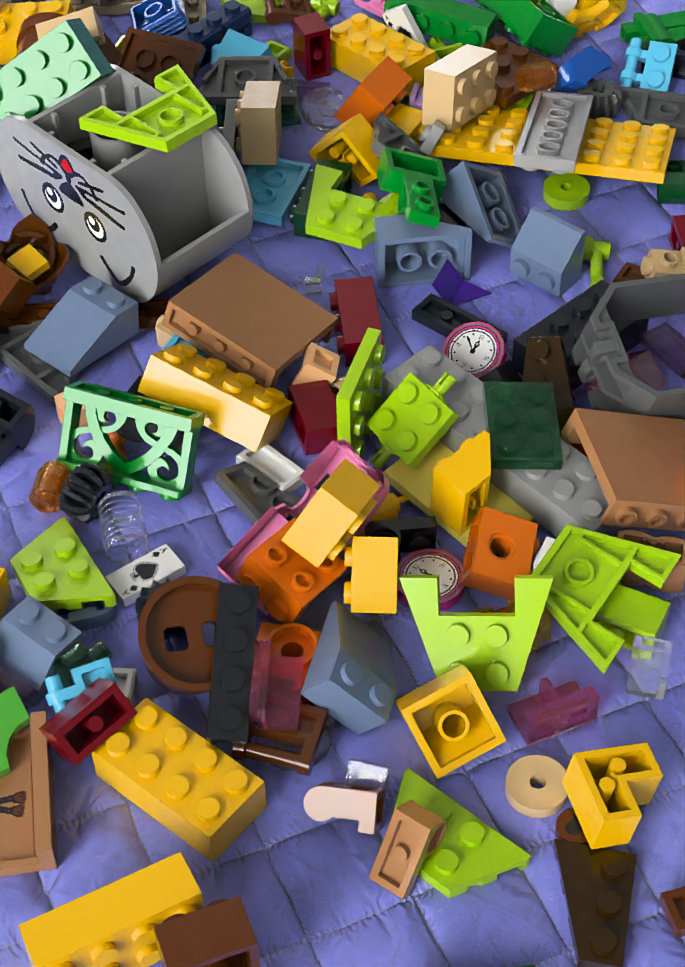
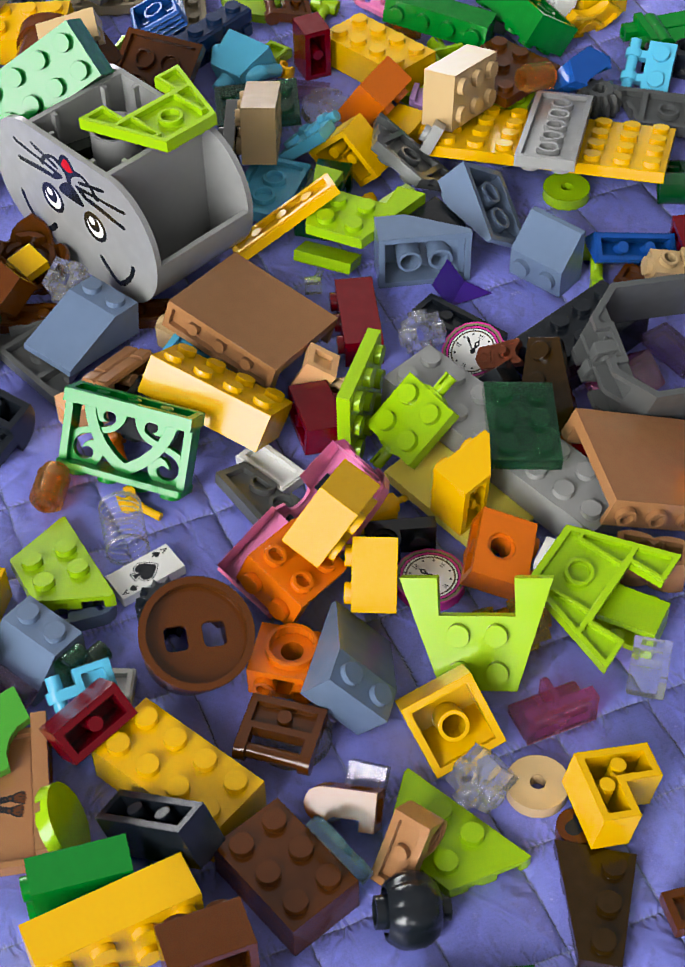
(61, 817): none -> lime tile
(63, 276): none -> clear brick
(73, 872): none -> green brick
(84, 491): black gear -> none
(120, 369): none -> medium nougat brick
(146, 509): none -> yellow hand
(162, 827): none -> black brick
(232, 72): dark grey wing -> none
(232, 663): black plate -> none
(275, 689): clear pink panel -> none
(287, 216): none -> yellow tile
(287, 876): none -> reddish brown brick
(310, 135): none -> medium azure plate
(327, 257): none -> lime tile
(340, 849): none -> clear light blue tile
(402, 21): white tile -> none
(411, 910): none -> black plant
(417, 180): green plate -> none
(430, 324): none -> clear brick
(480, 779): none -> clear brick
(493, 355): none -> copper piece
(626, 246): none -> blue slope

